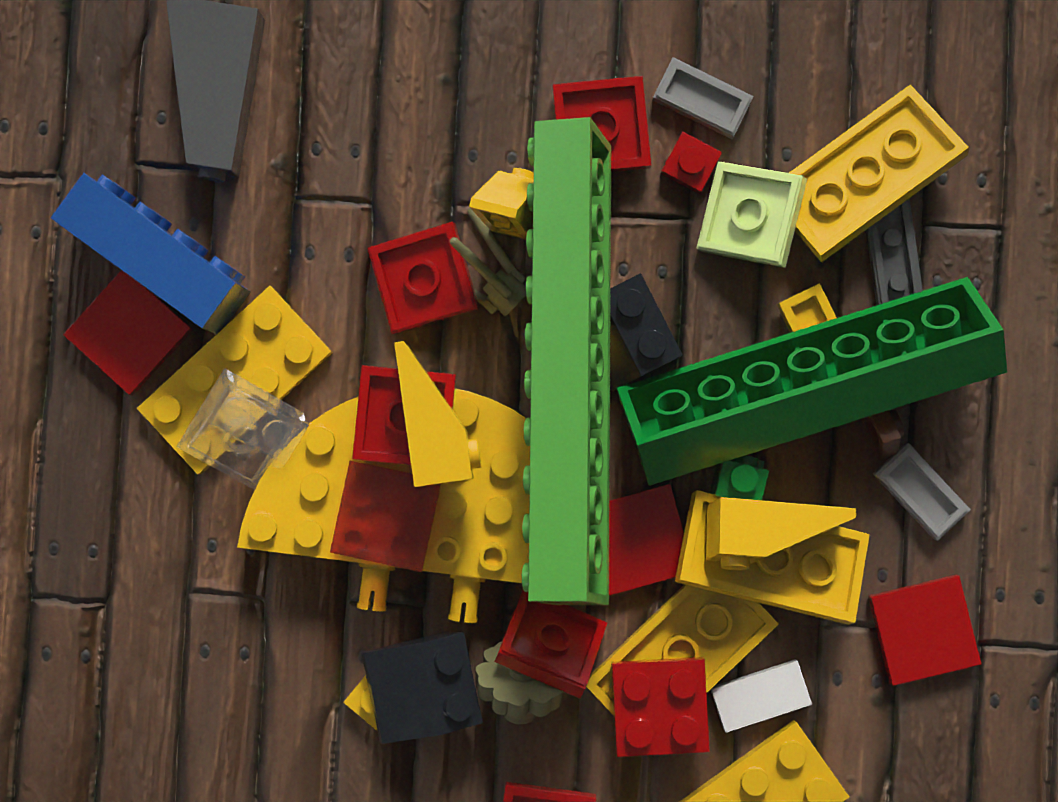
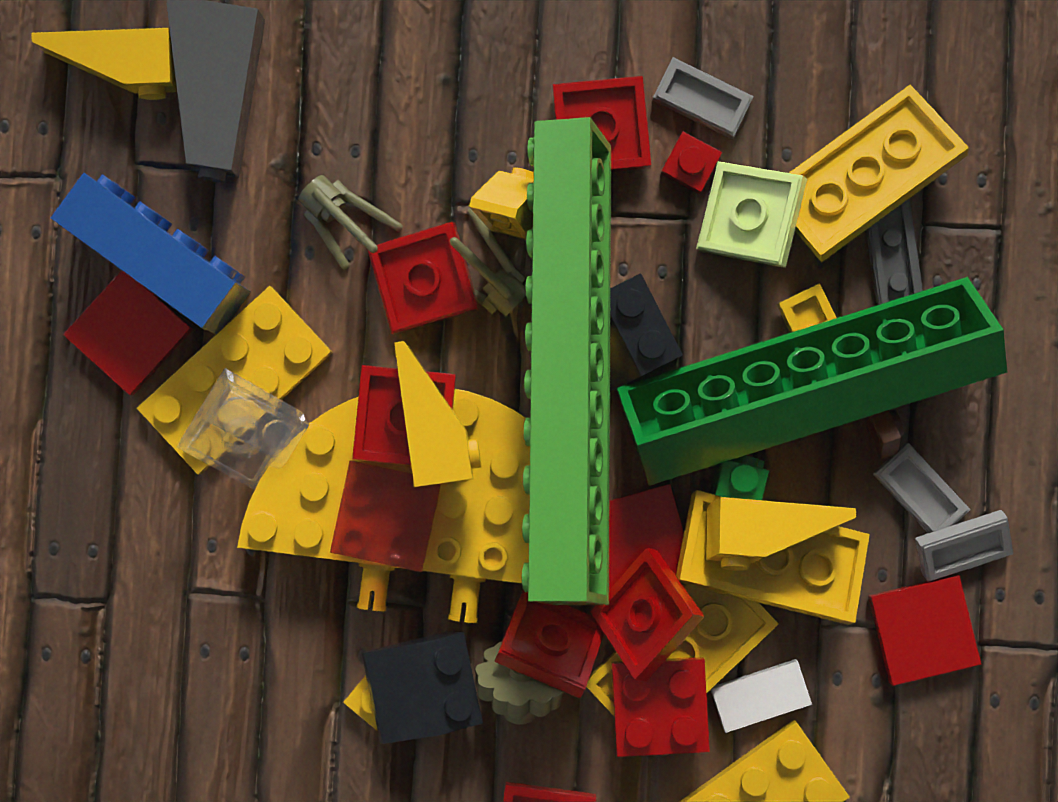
(126, 57): none -> yellow slope
(325, 202): none -> olive plant
(647, 614): none -> red plate
(964, 545): none -> light grey tile

